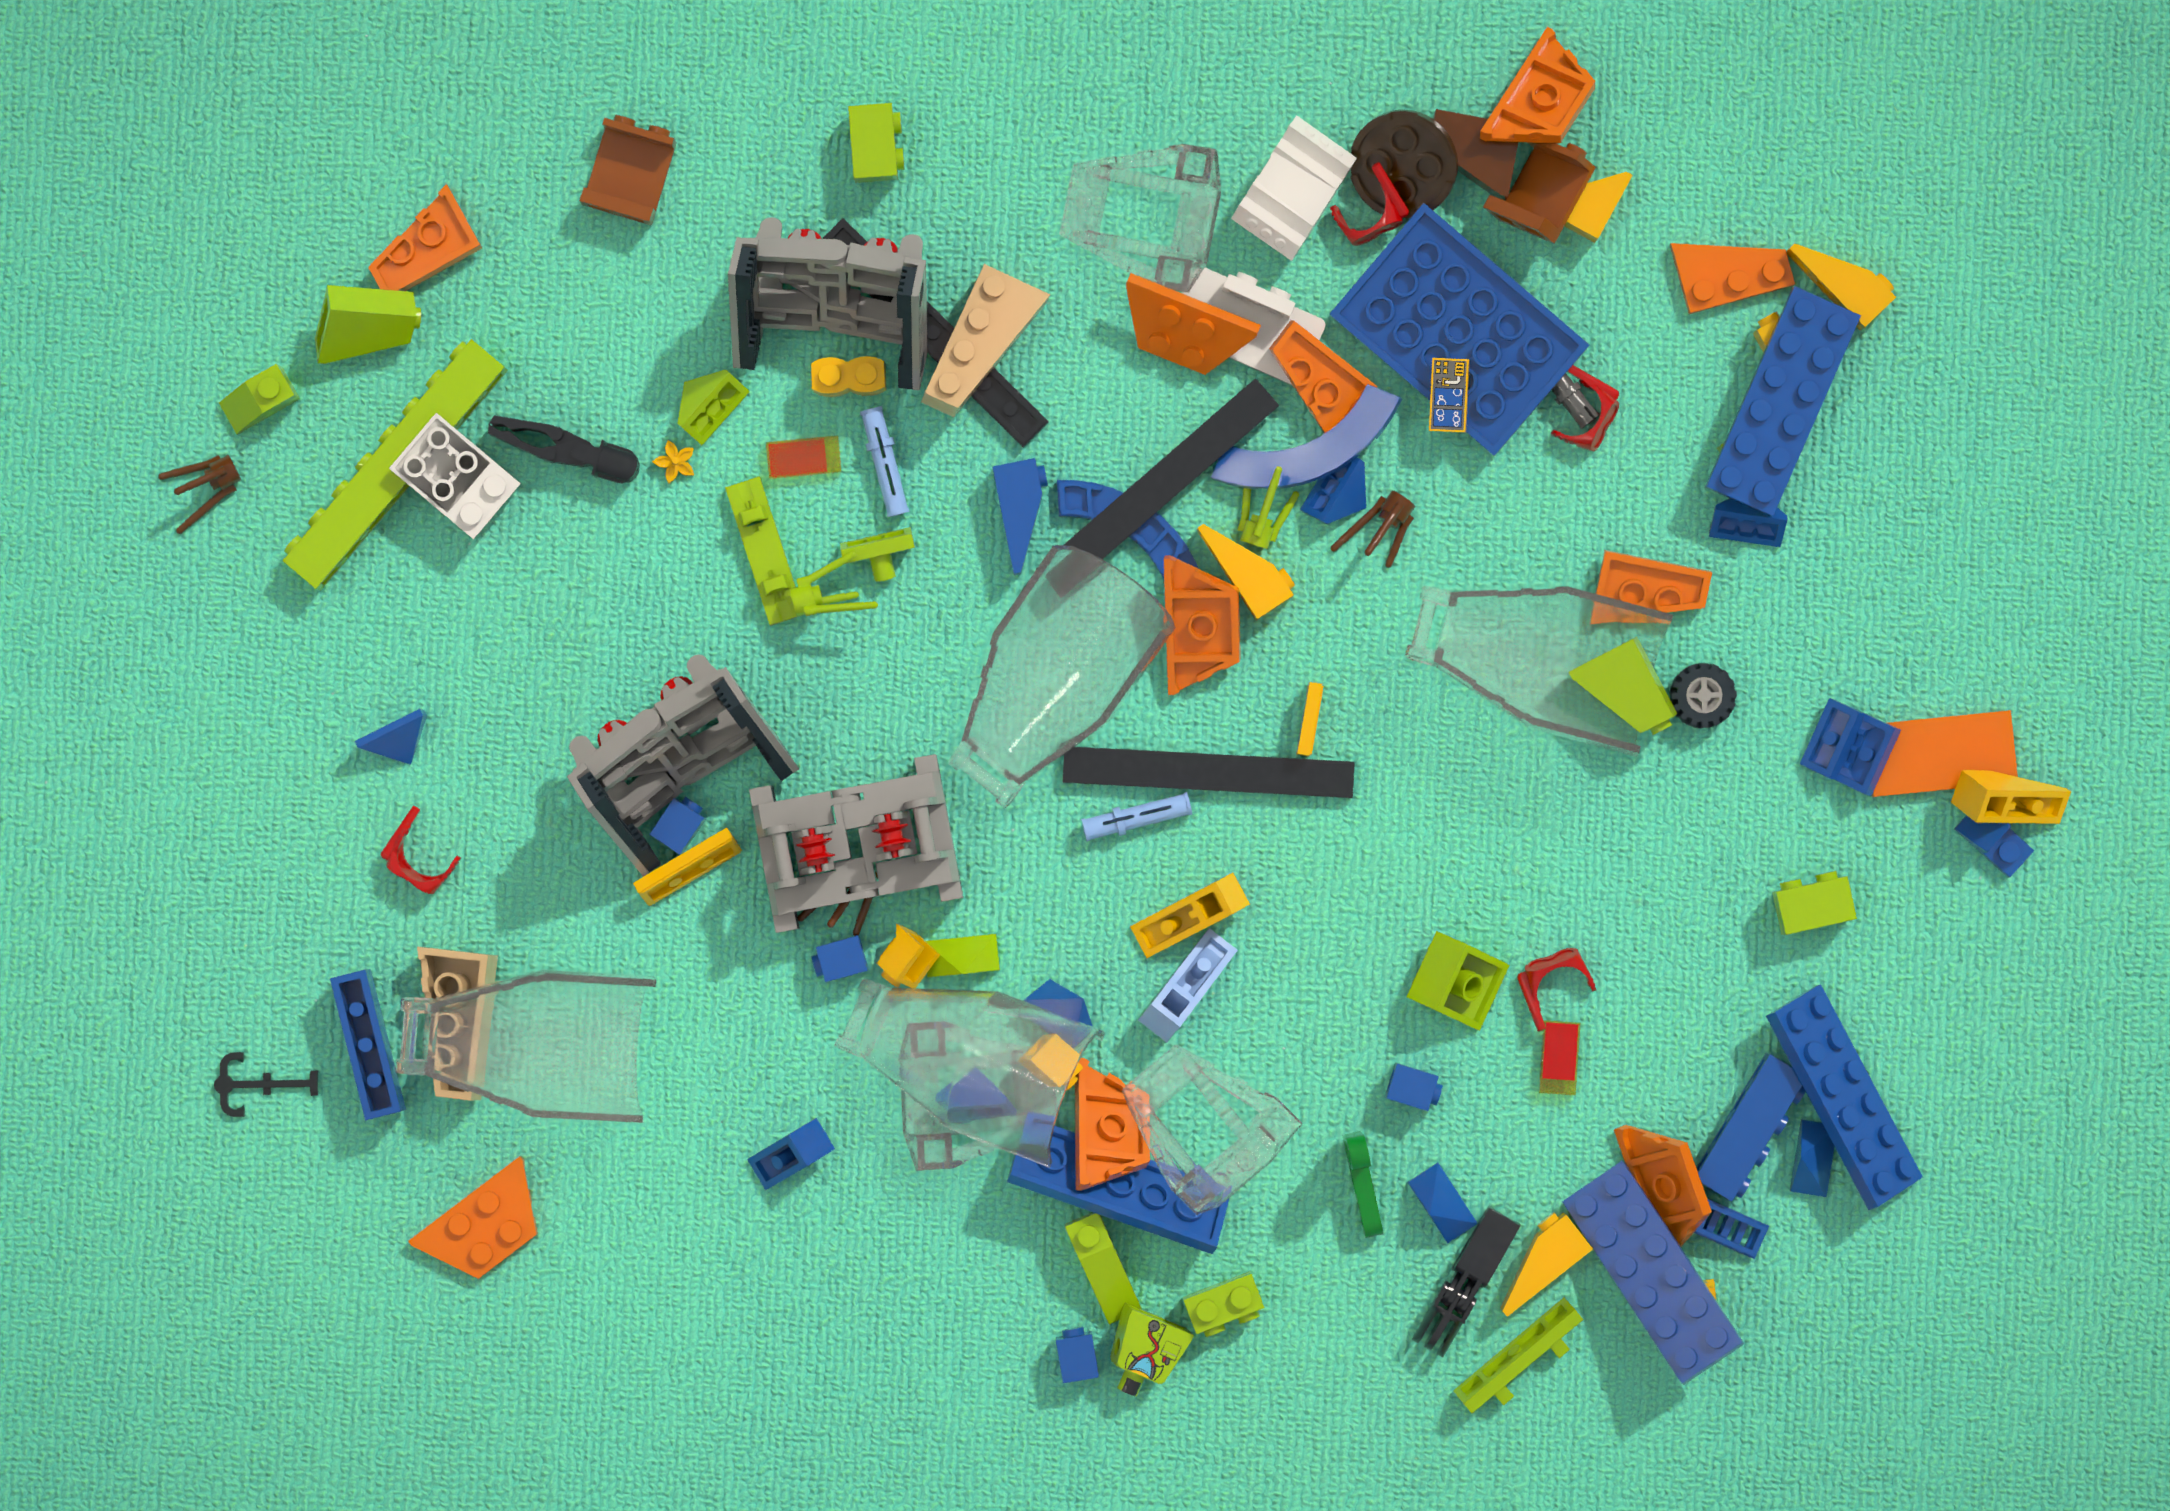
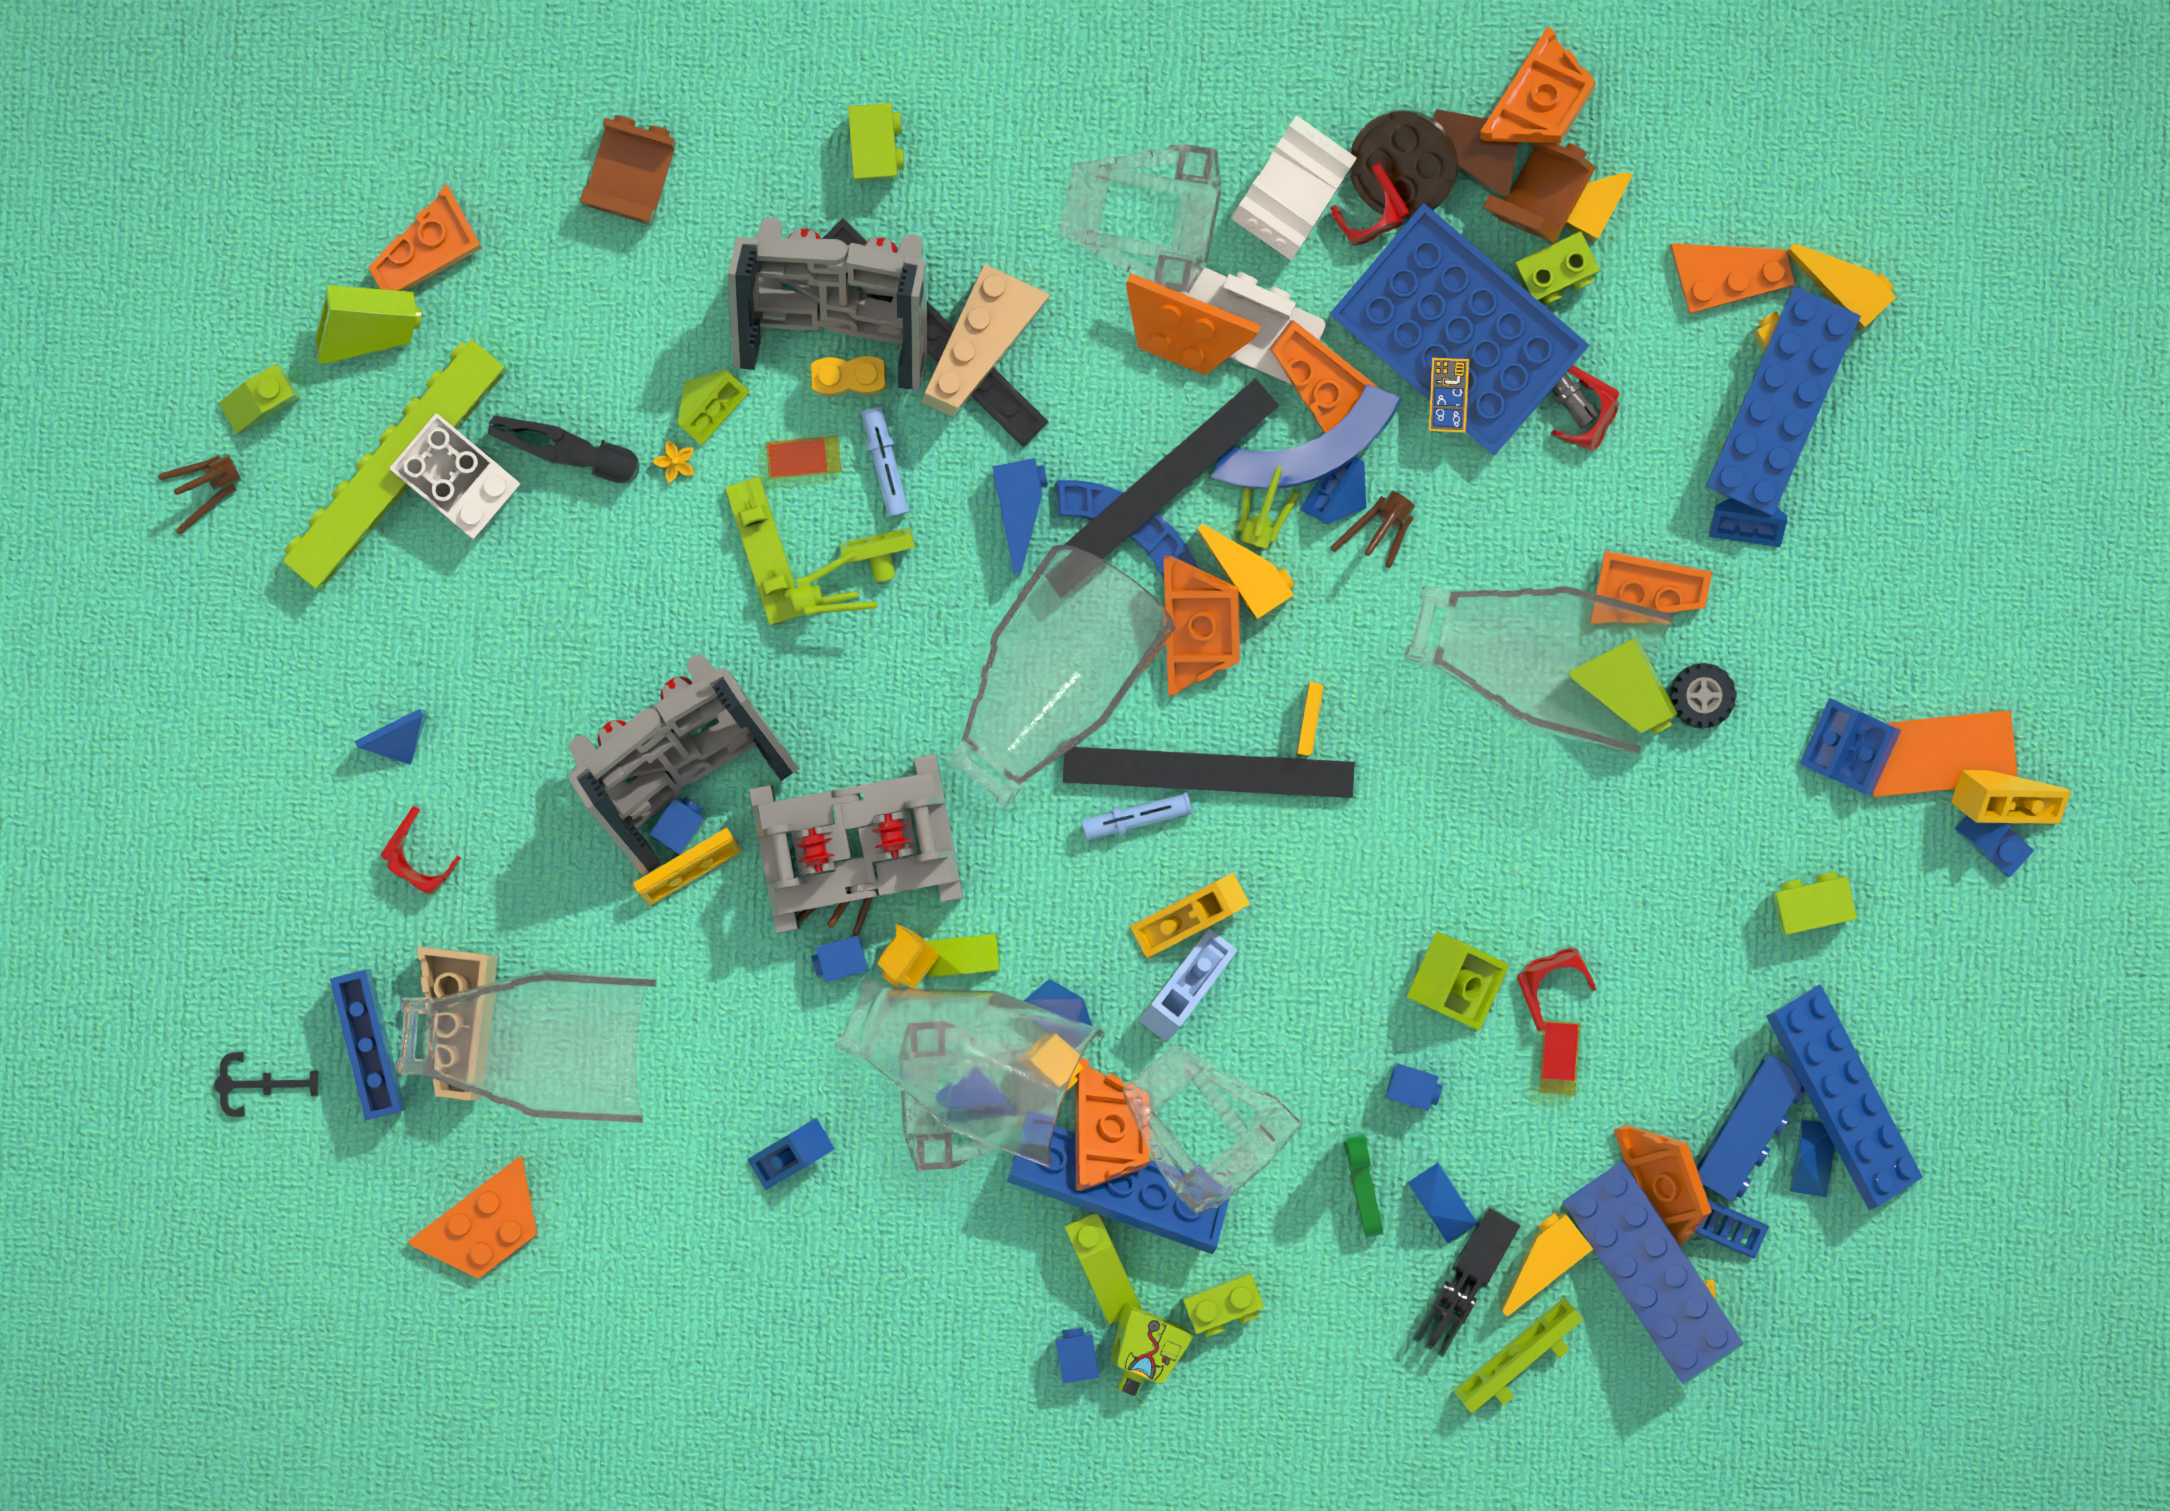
(1557, 268): none -> lime brick

